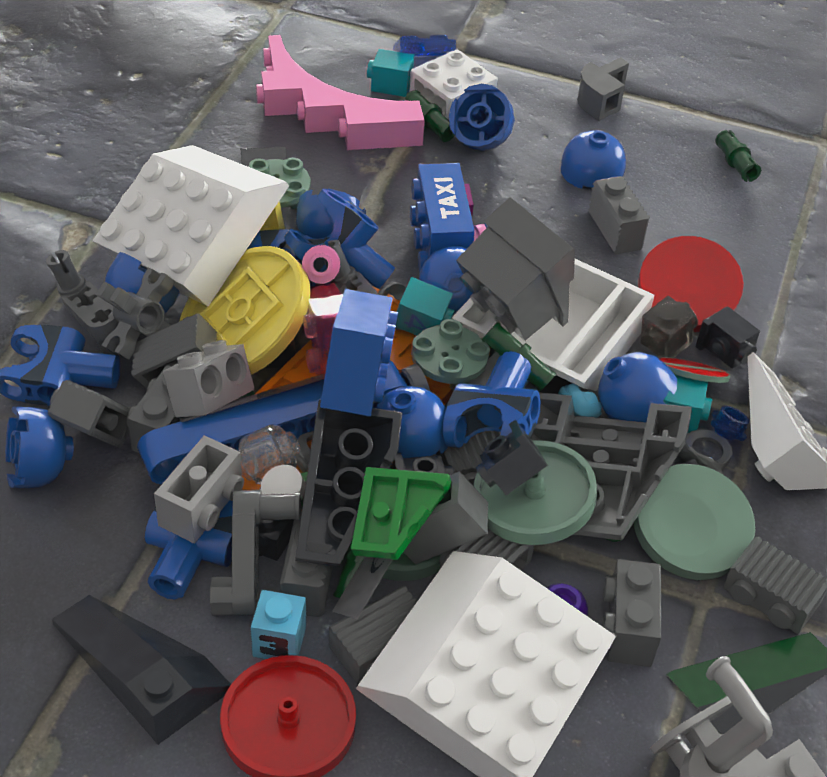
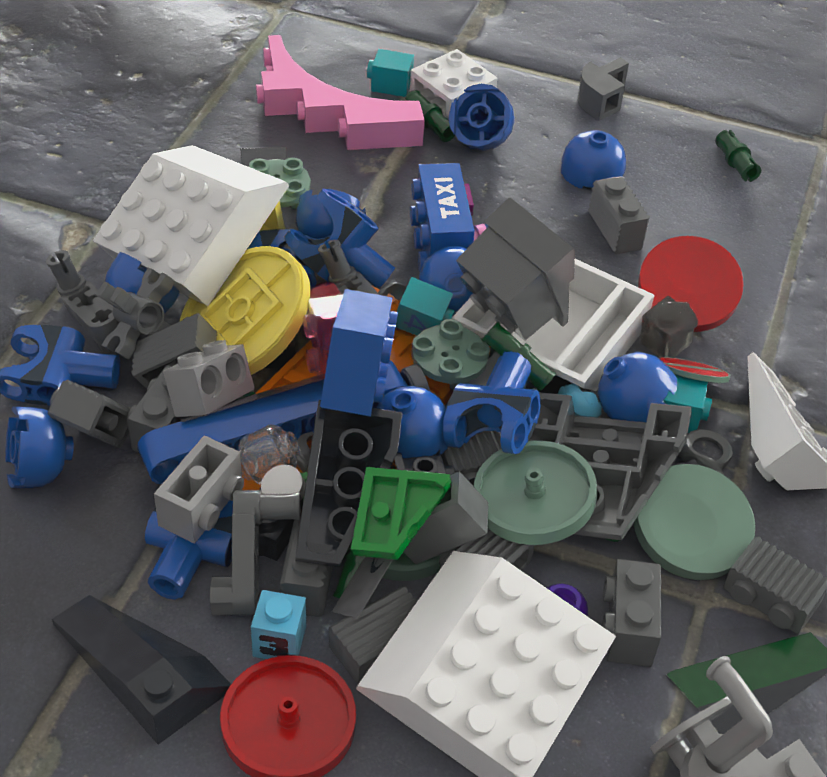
(333, 264): bright pink brick -> none
(435, 46): clear blue wing -> none
(510, 460): black brick -> none
(728, 337): black brick -> none
(730, 423): clear blue plate -> none

